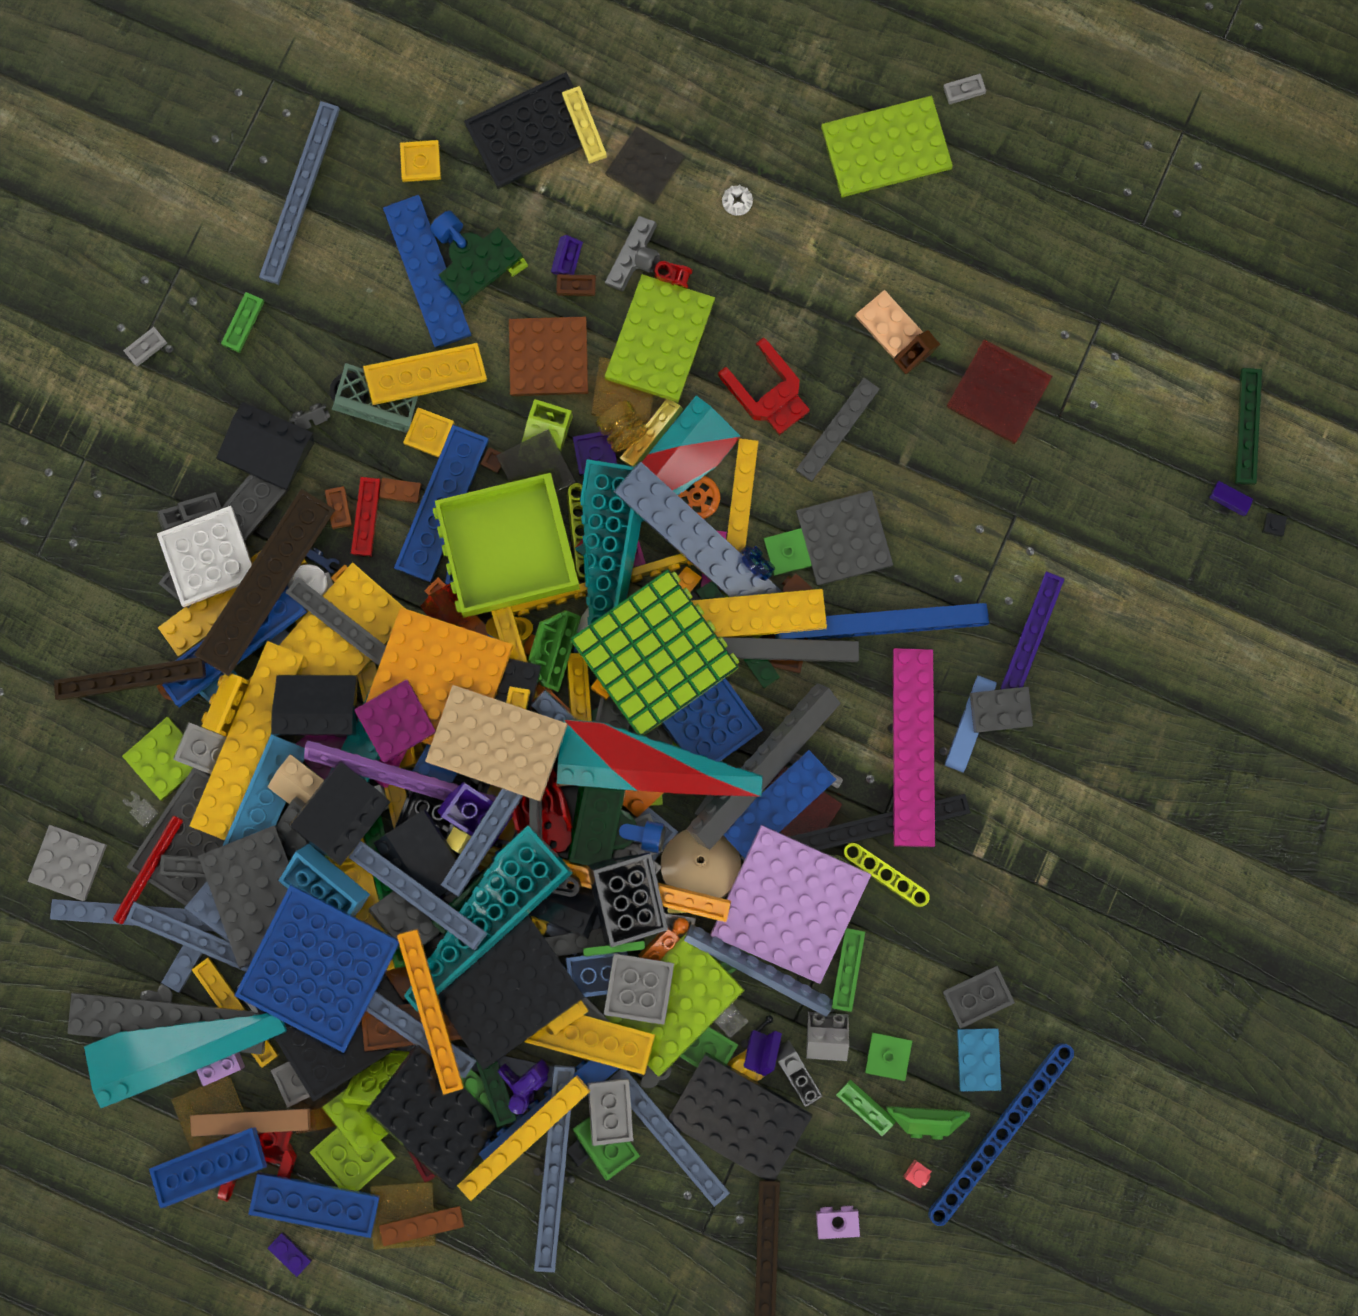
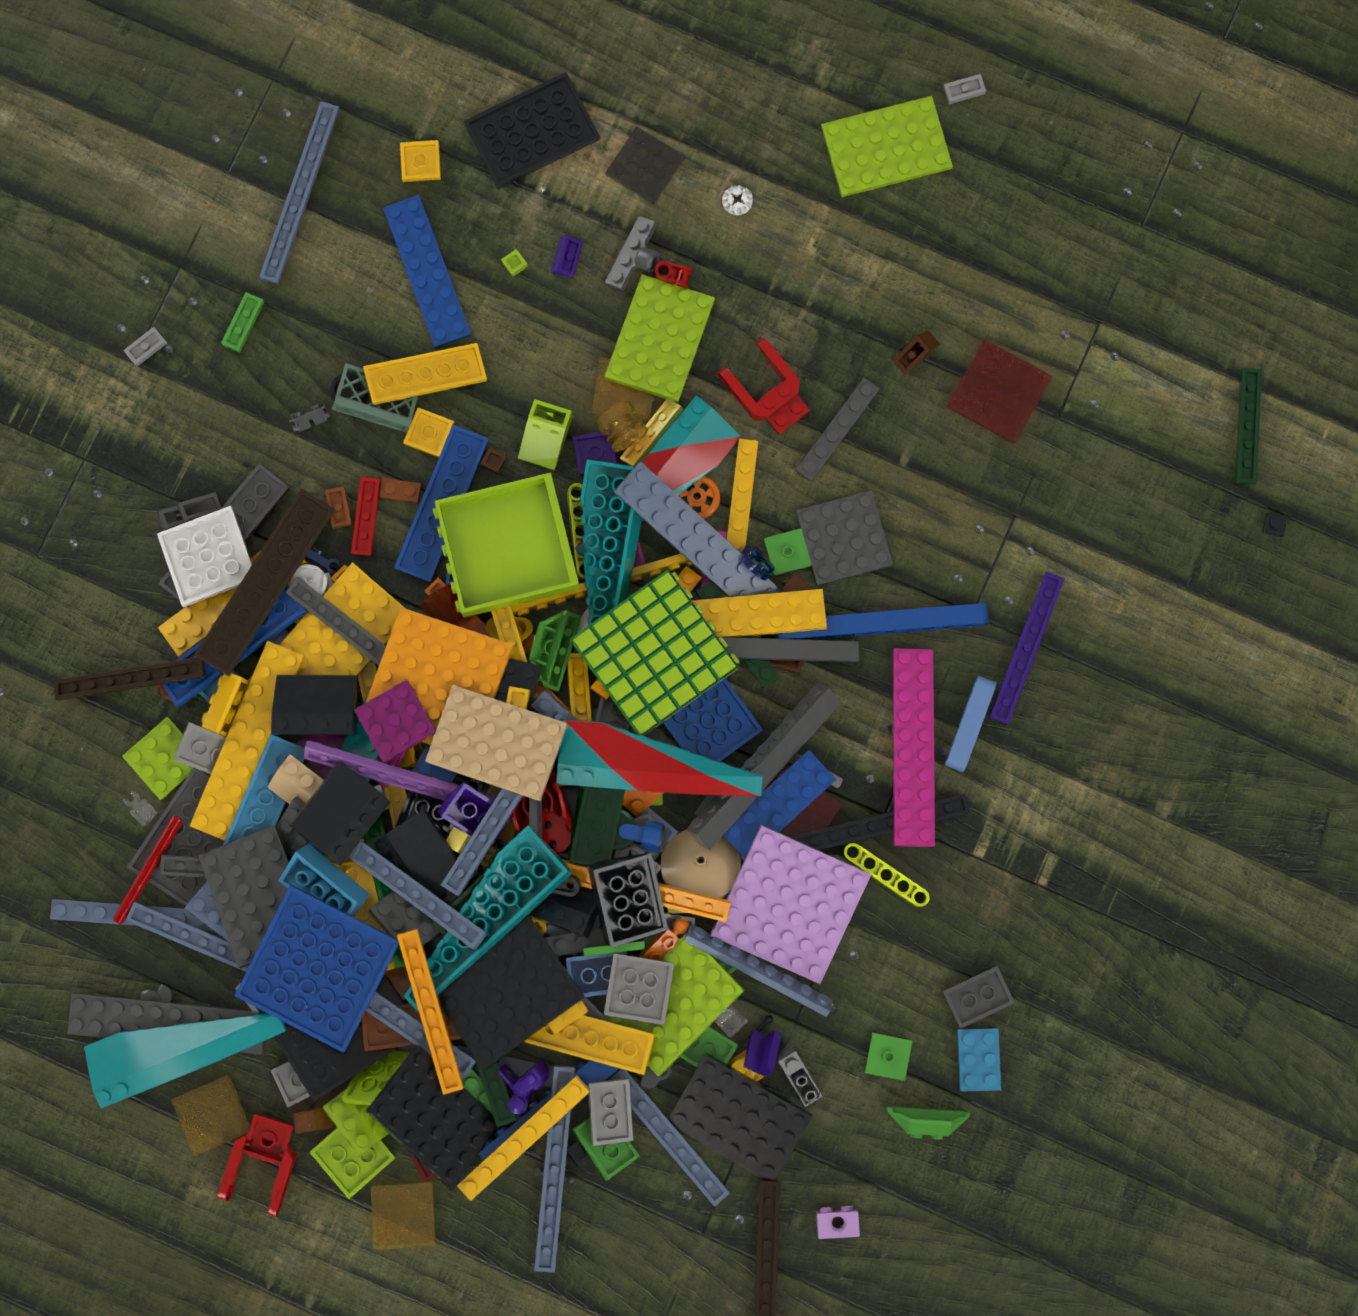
(67, 863): light grey plate -> none
(181, 968): sand blue plate -> none
(208, 1167): blue plate -> none
(220, 1069): lavender brick -> none
(224, 998): yellow plate -> none
(239, 1121): medium nougat tile -> none
(265, 446): black slope -> none
(289, 1254): dark purple plate -> none
(314, 1205): blue plate -> none
(421, 1225): dark orange plate -> none
(474, 259): dark green plate -> none
(536, 457): clear smoke plate -> none
(548, 356): dark orange plate -> none
(576, 285): reddish brown plate -> none
(584, 124): light yellow plate -> none
(827, 1036): light grey slope -> none
(848, 970): bright green plate -> none
(866, 1107): bright green plate -> none
(888, 323): light nougat plate -> none
(917, 1174): coral brick -> none
(991, 1138): blue beam -> none
(1001, 709): dark grey plate -> none
(1231, 498): dark purple slope -> none

